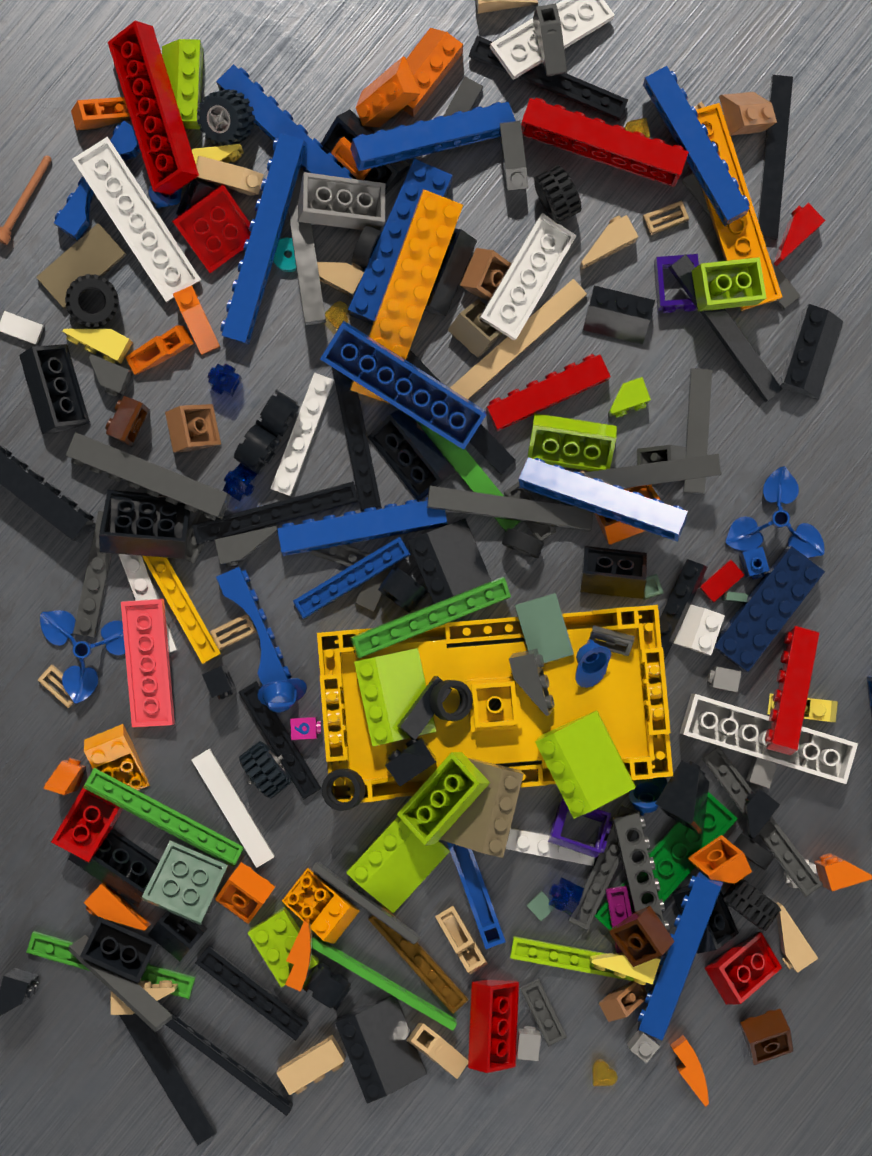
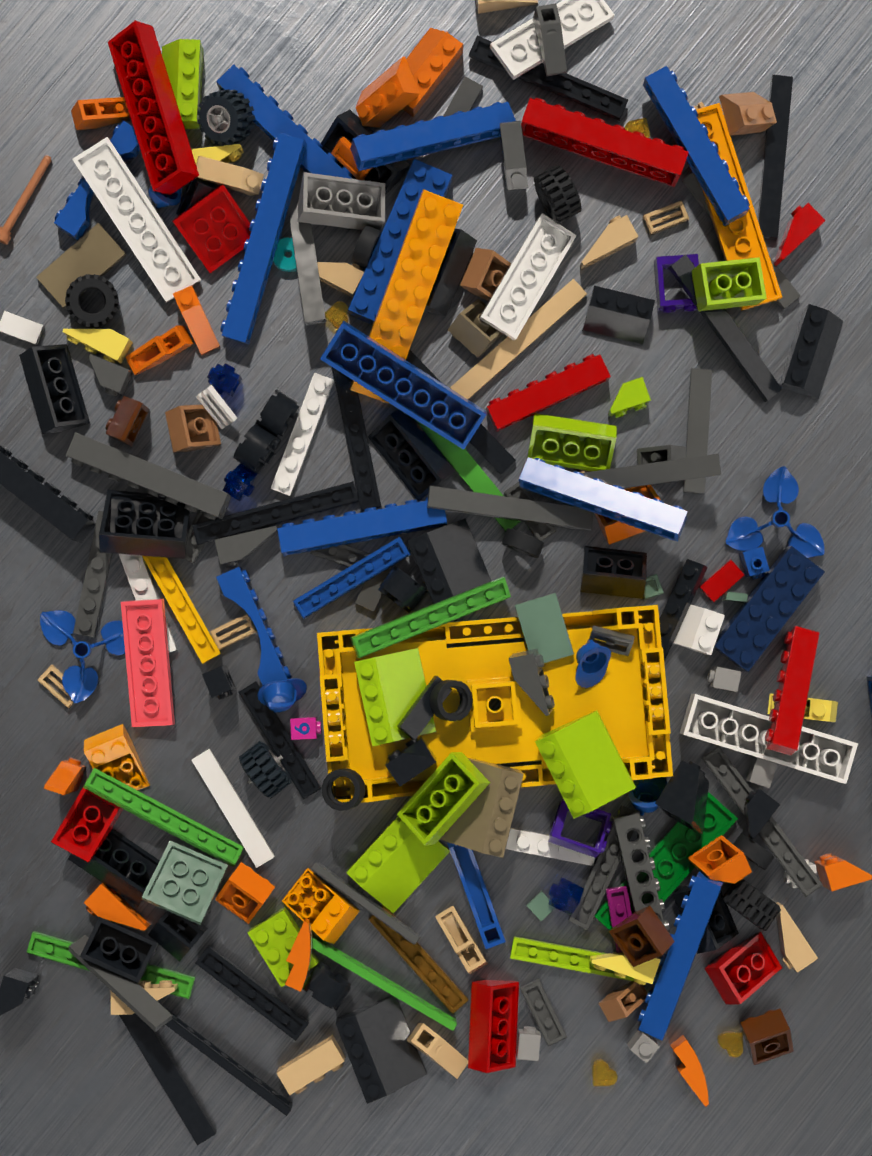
(216, 407): none -> white tile
(732, 1042): none -> clear yellow tile

